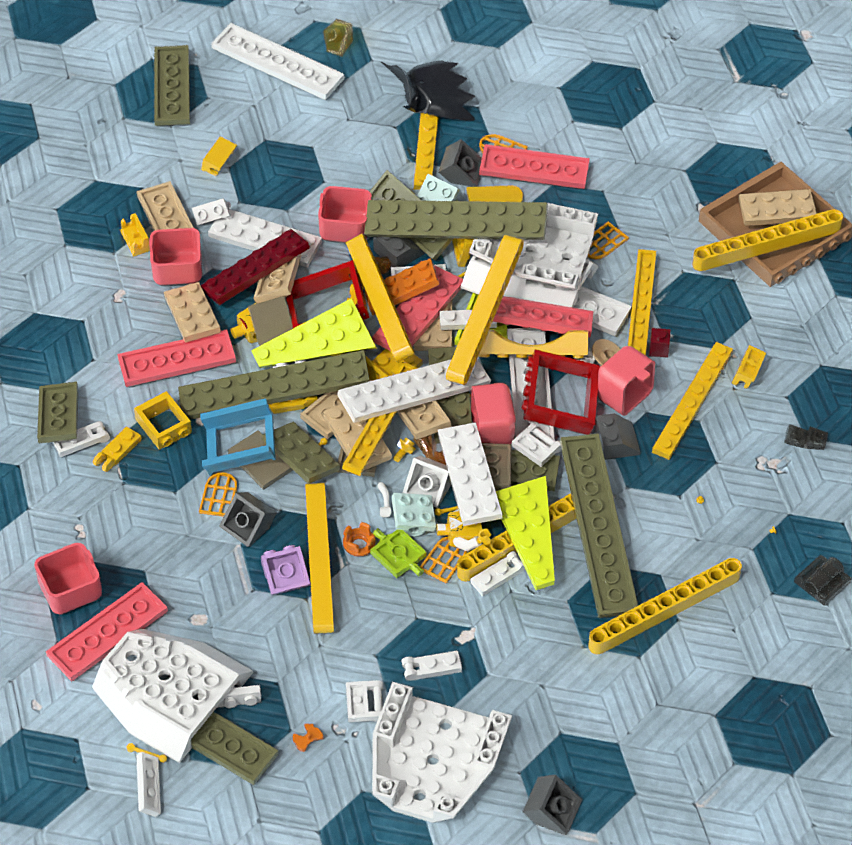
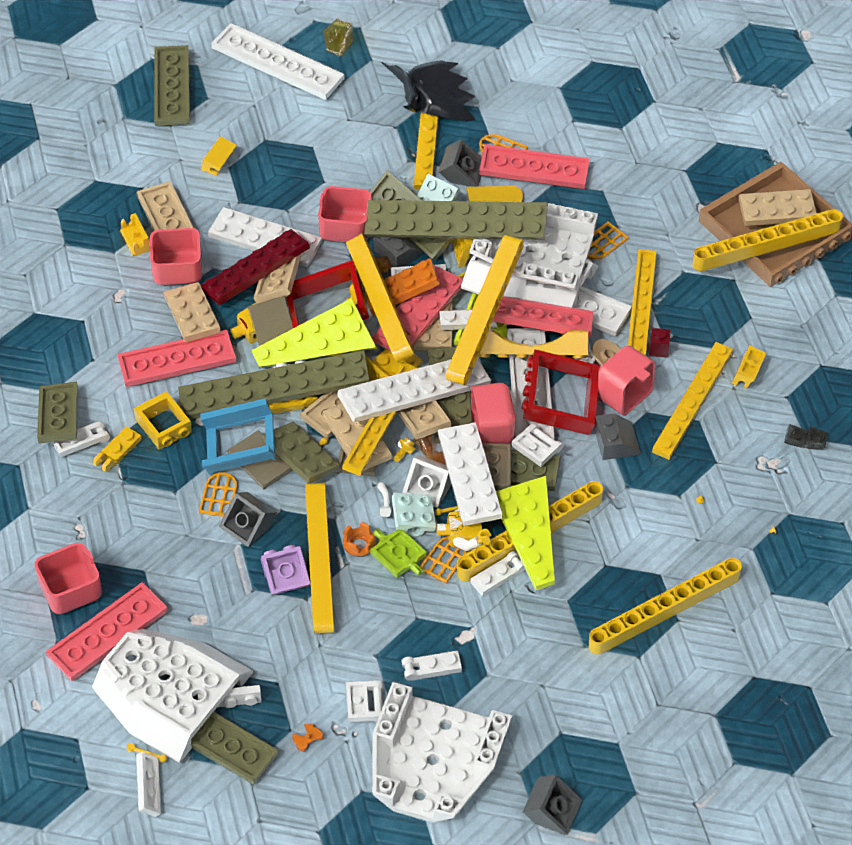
(211, 211): white hinge -> none
(598, 525): olive plate -> none
(823, 579): clear smoke plate -> none

